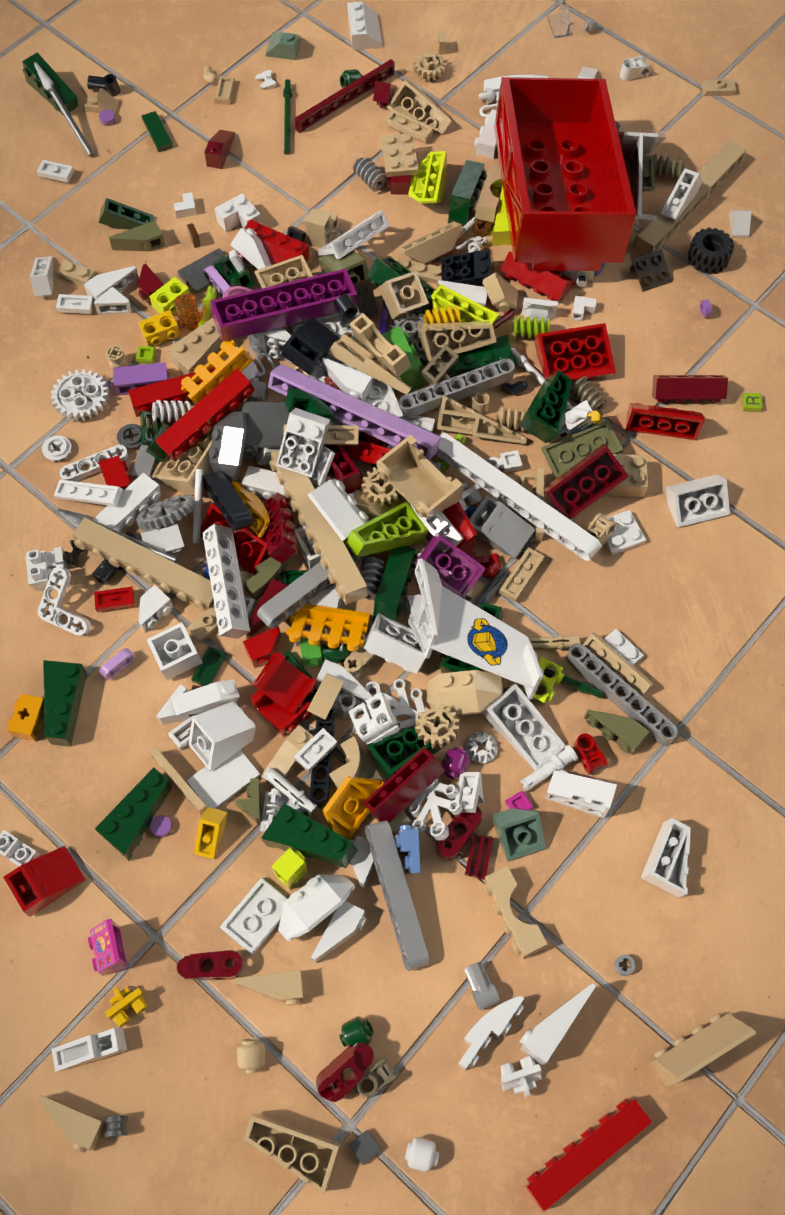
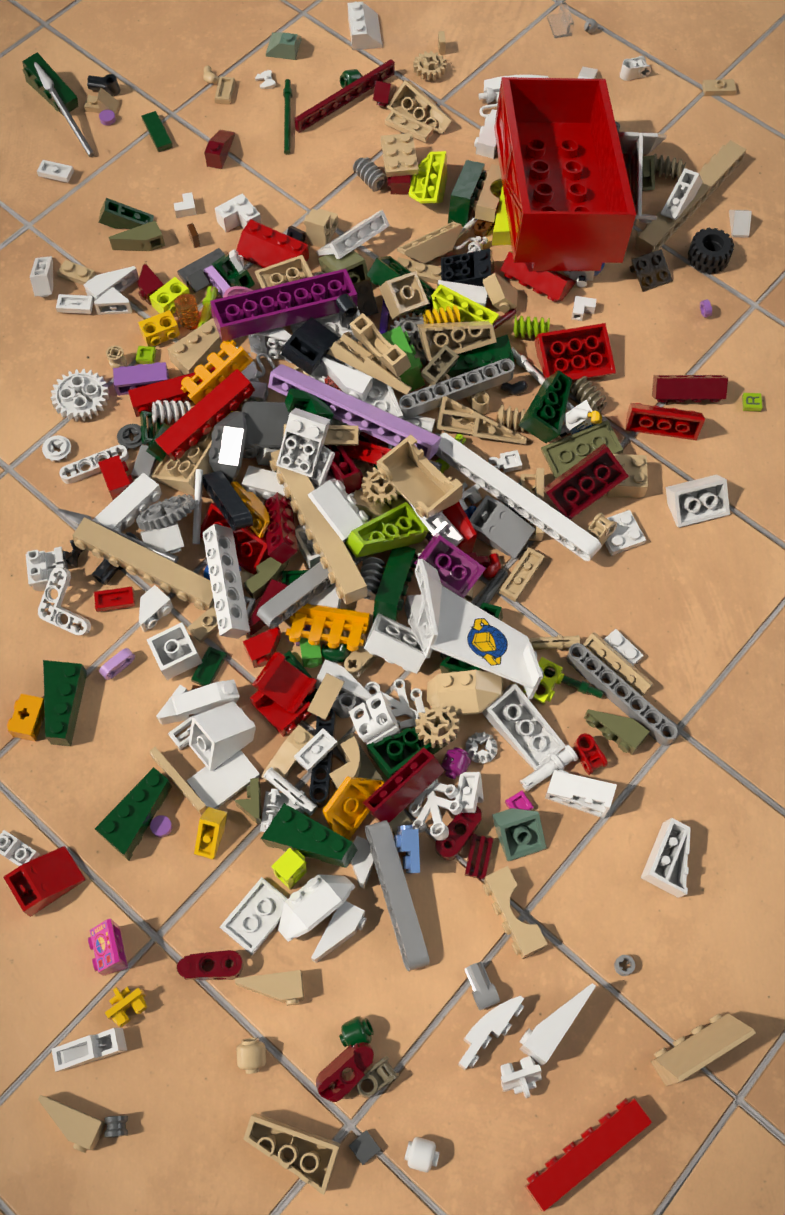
(88, 493): white tile -> none
(251, 248): white slope -> none
(539, 308): white slope -> none

